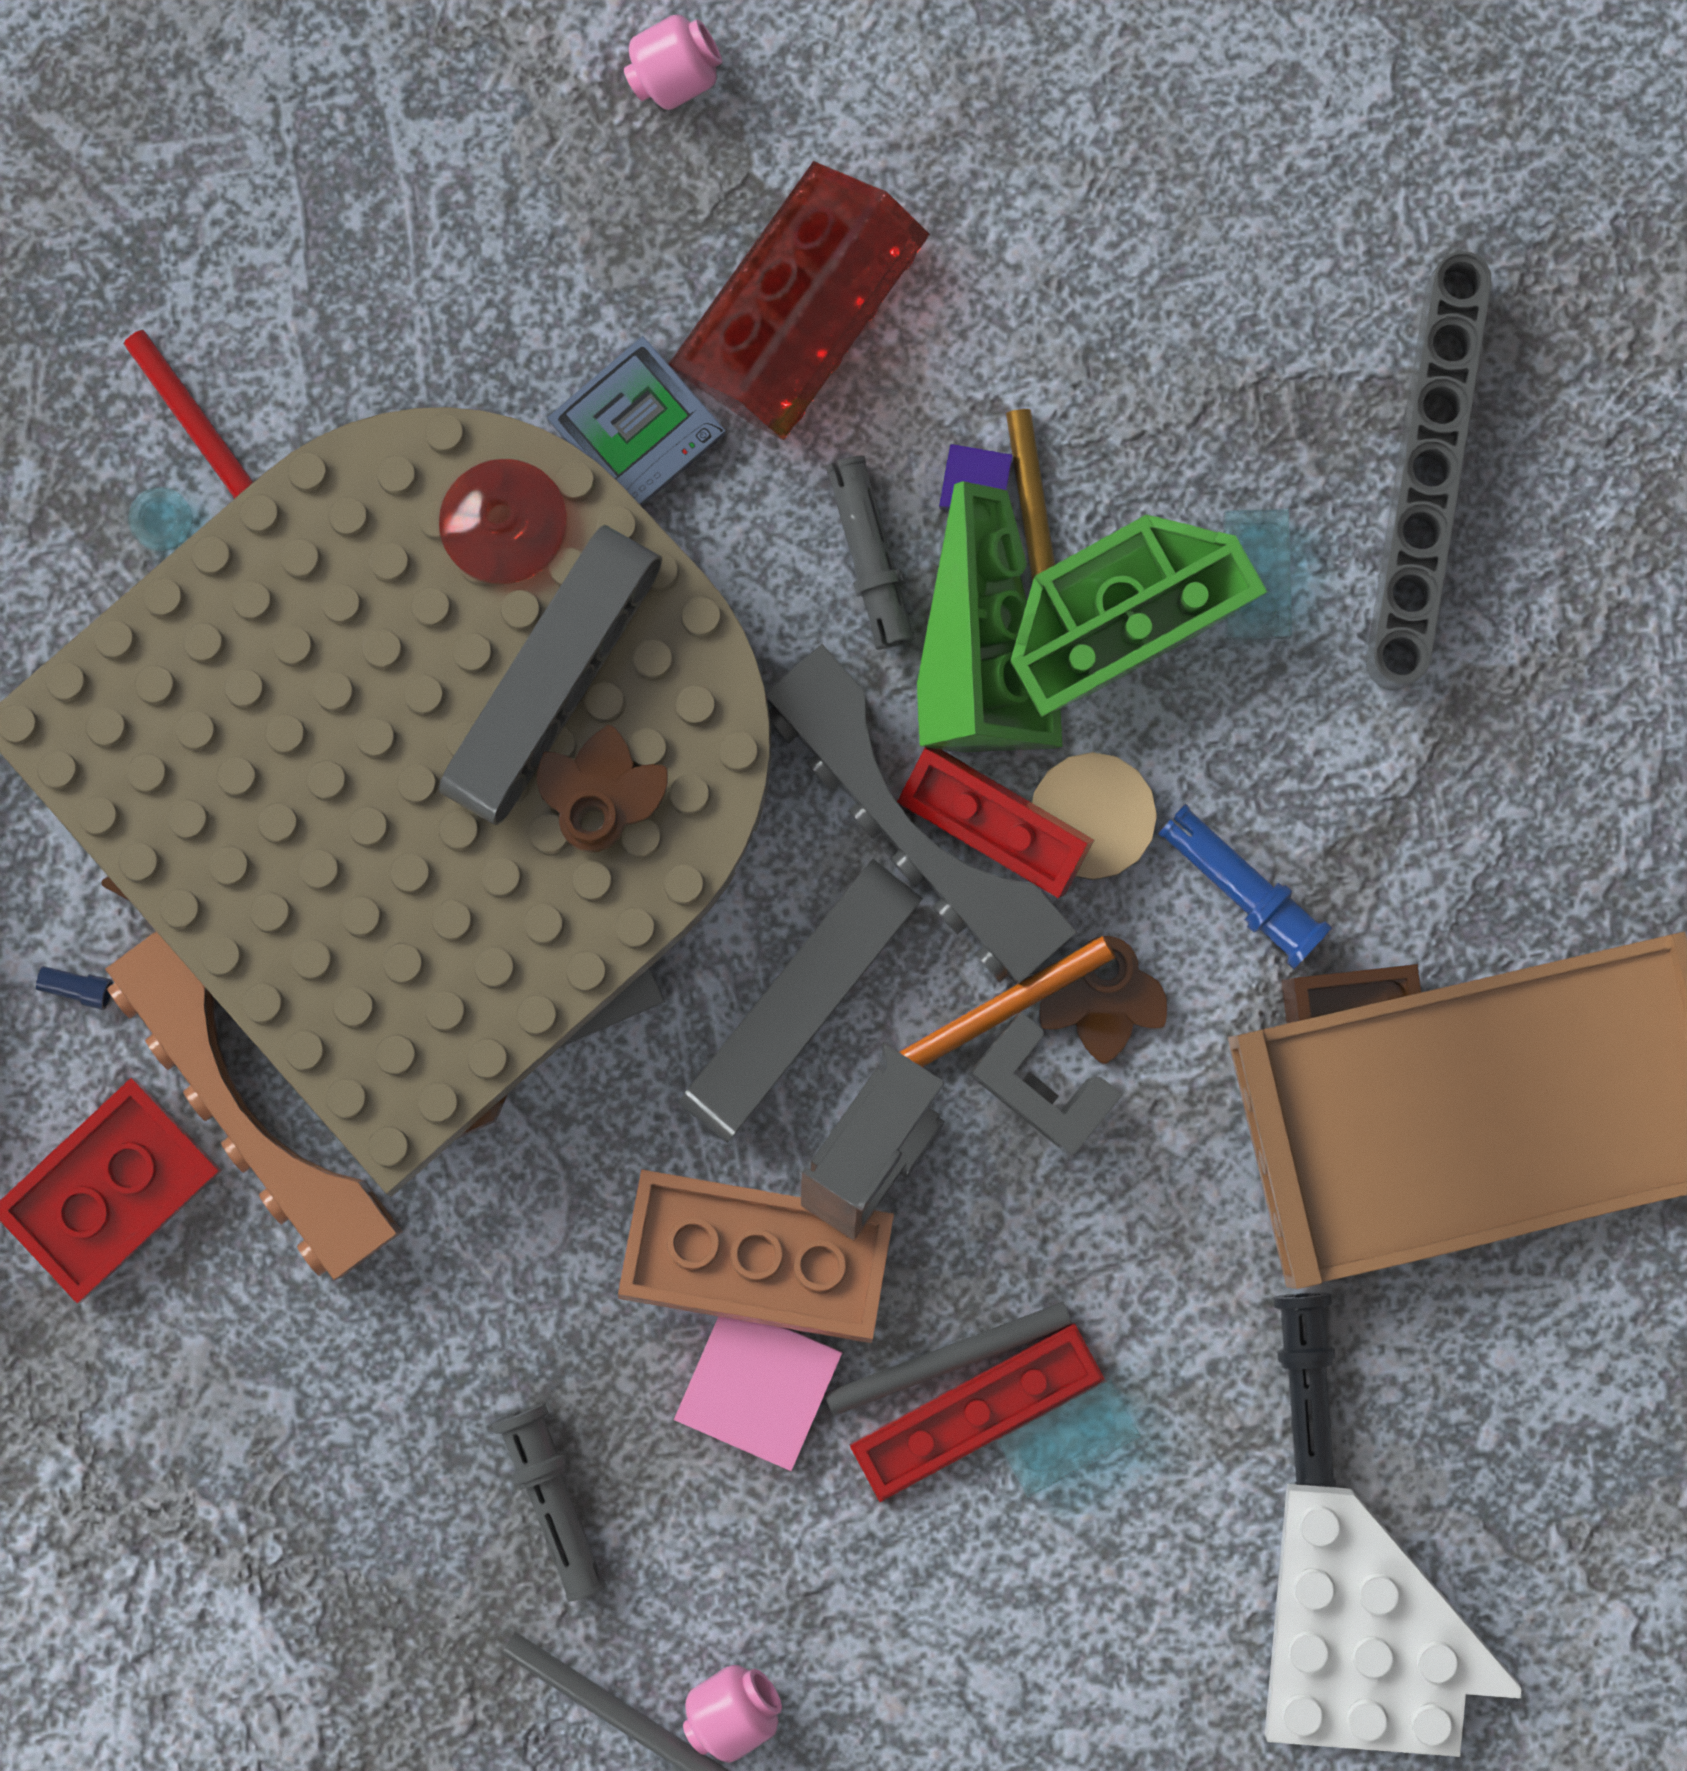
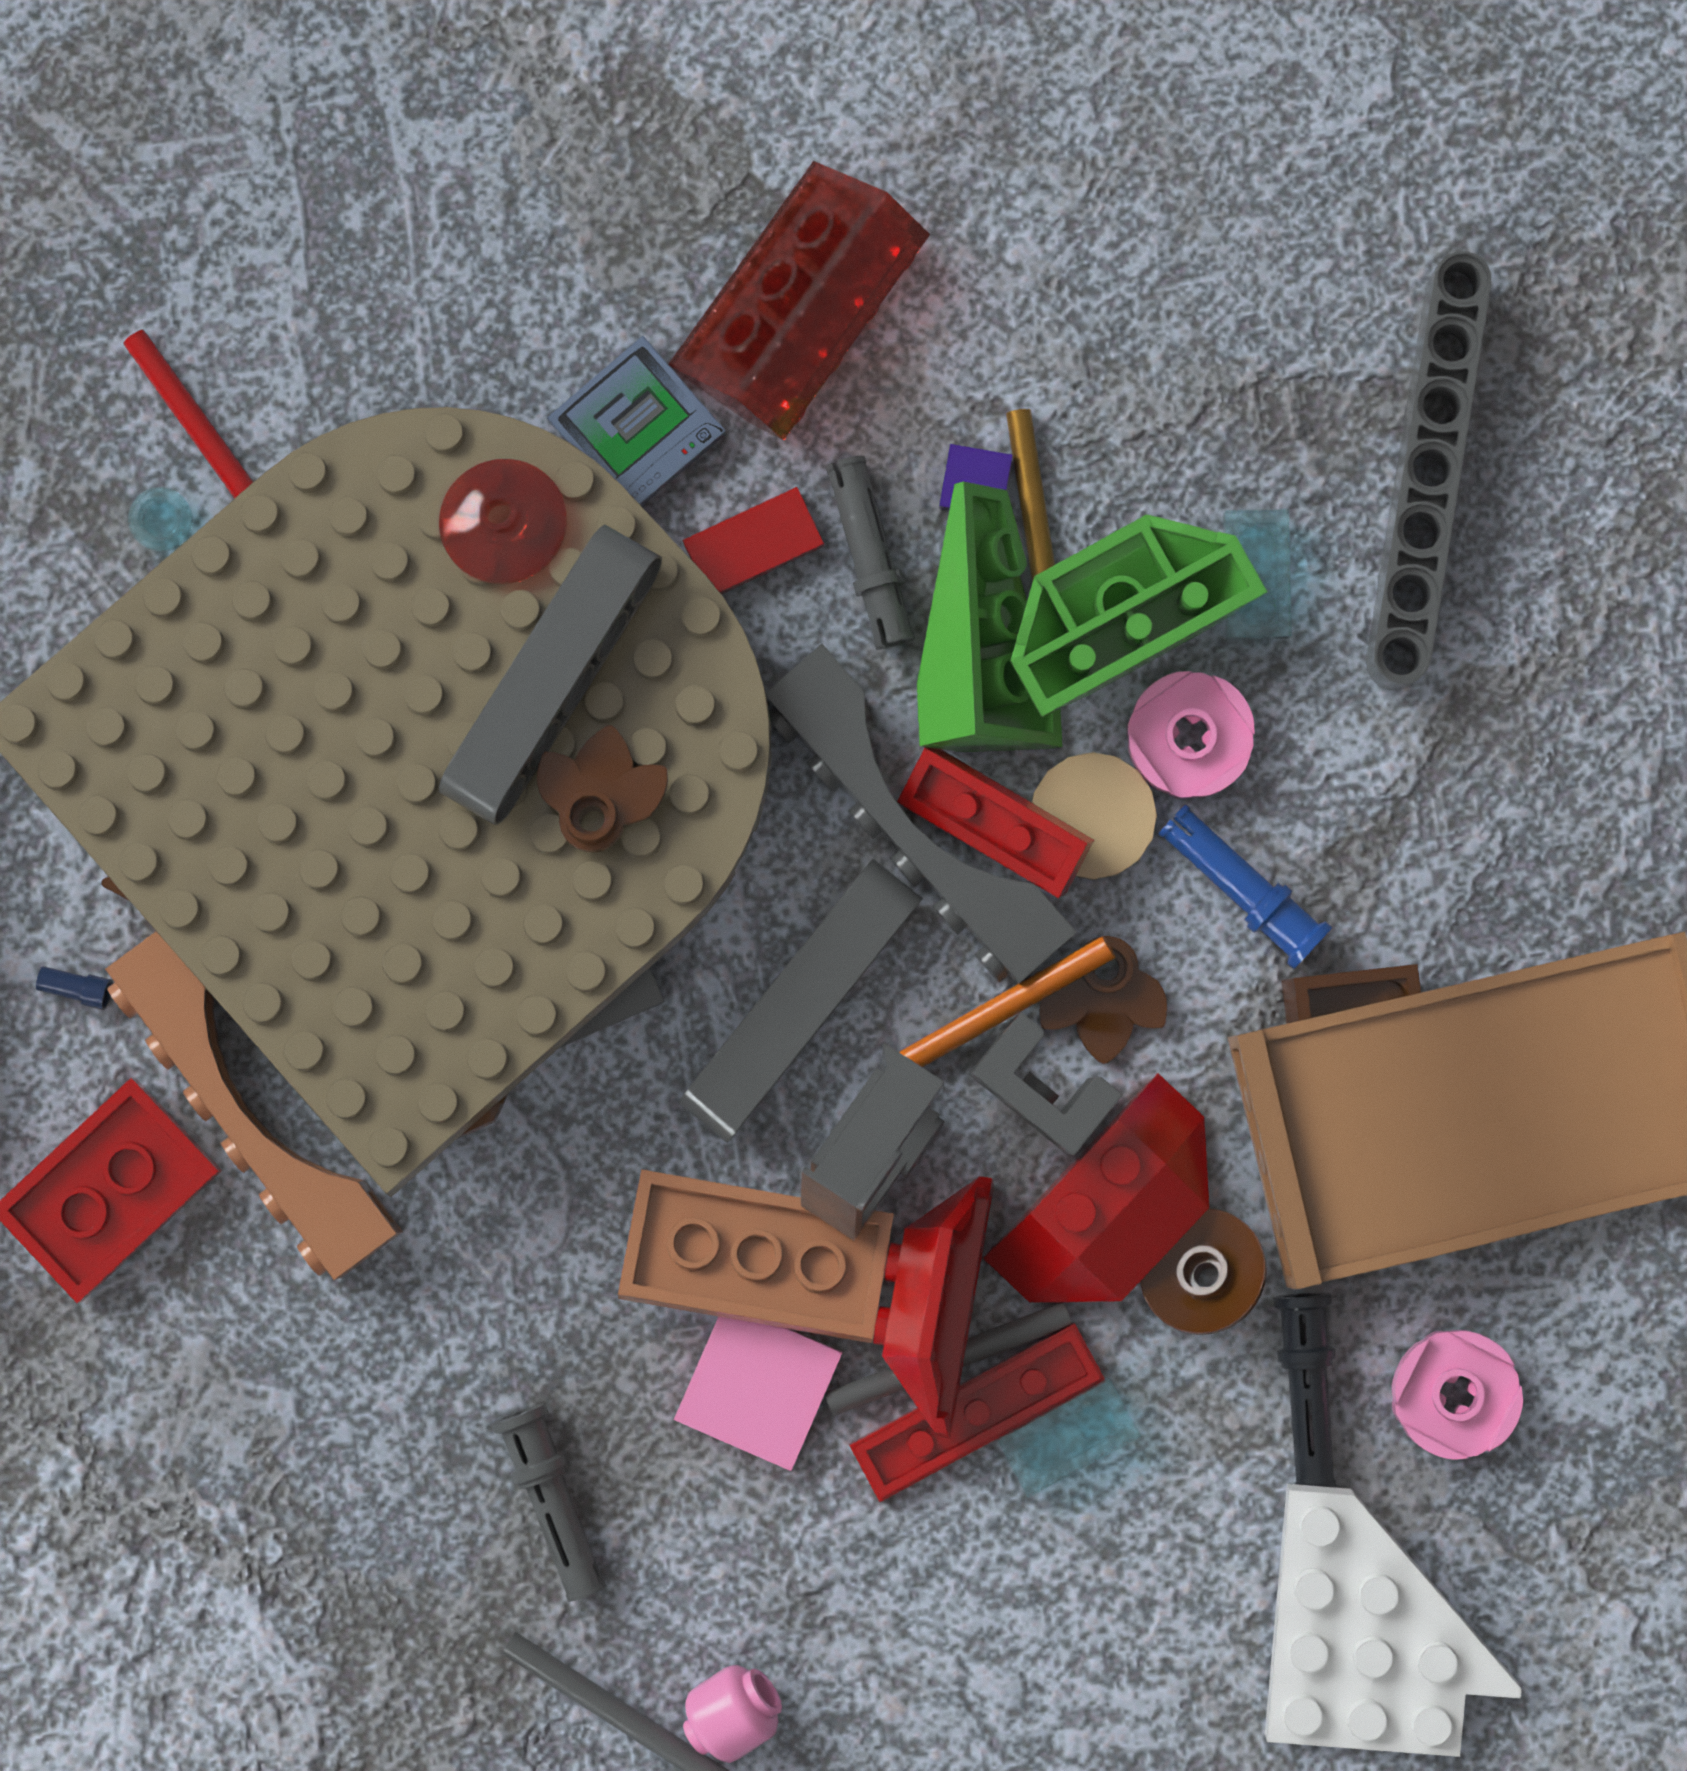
(672, 62): bright pink head -> none
(755, 541): none -> red tile
(934, 1300): none -> red wedge
(1113, 1205): none -> red wedge
(1212, 1242): none -> reddish brown dish
(1226, 743): none -> bright pink plate
(1466, 1430): none -> bright pink plate

